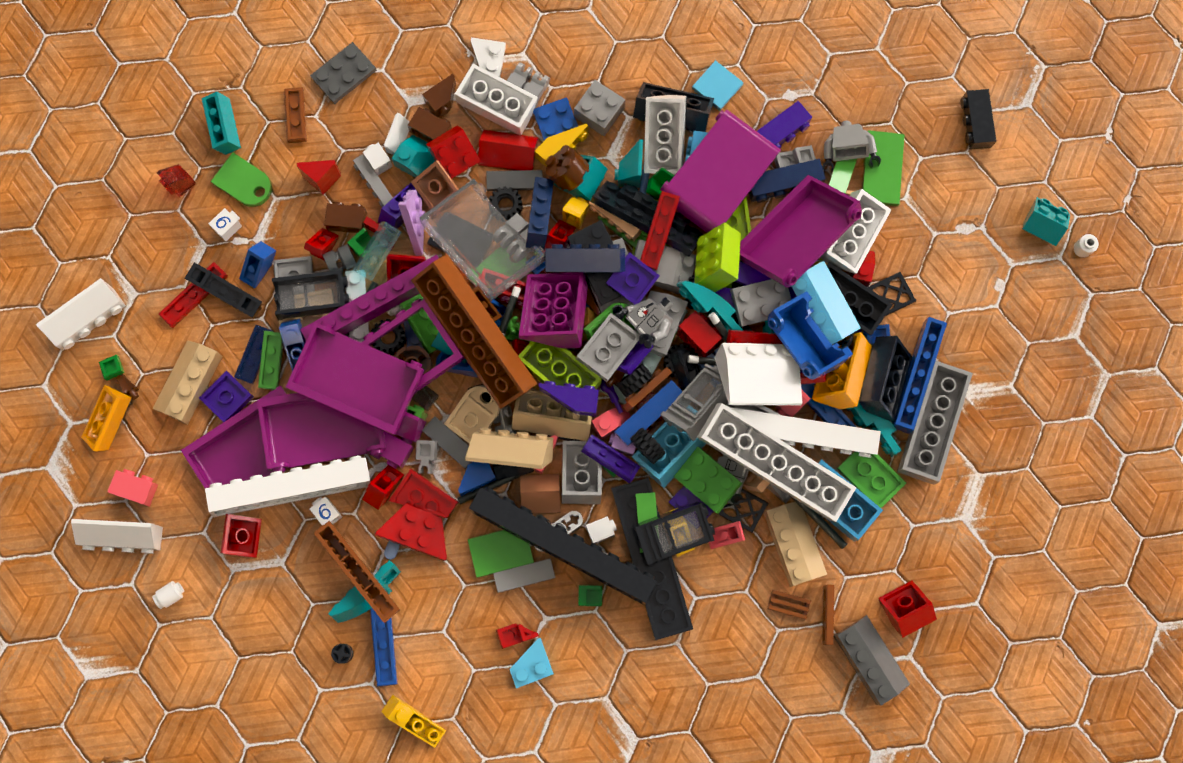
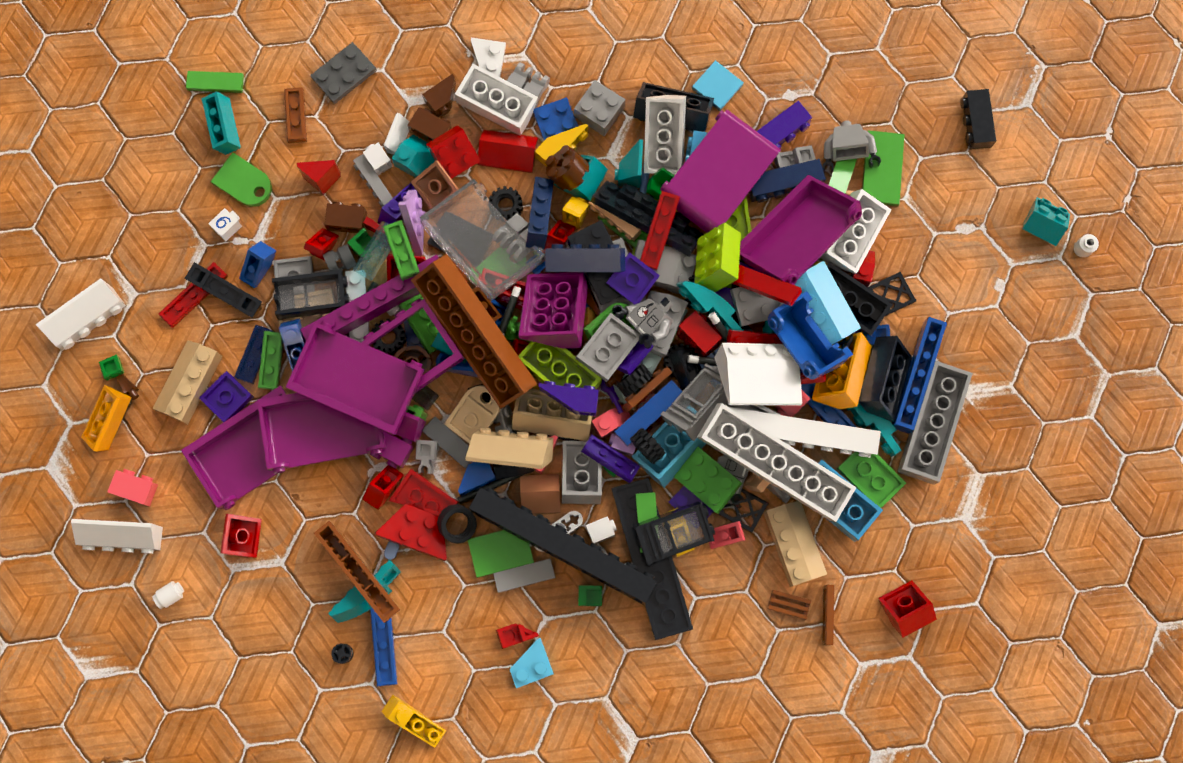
(176, 180): clear red slope -> none
(215, 81): none -> bright green tile
(287, 487): white brick -> none
(325, 511): white brick -> none
(401, 250): none -> bright green tile
(466, 534): none -> black tyre
(516, 179): dark grey tile -> none
(767, 286): none -> red tile
(823, 524): pearl dark grey bar -> none
(872, 660): dark grey slope -> none

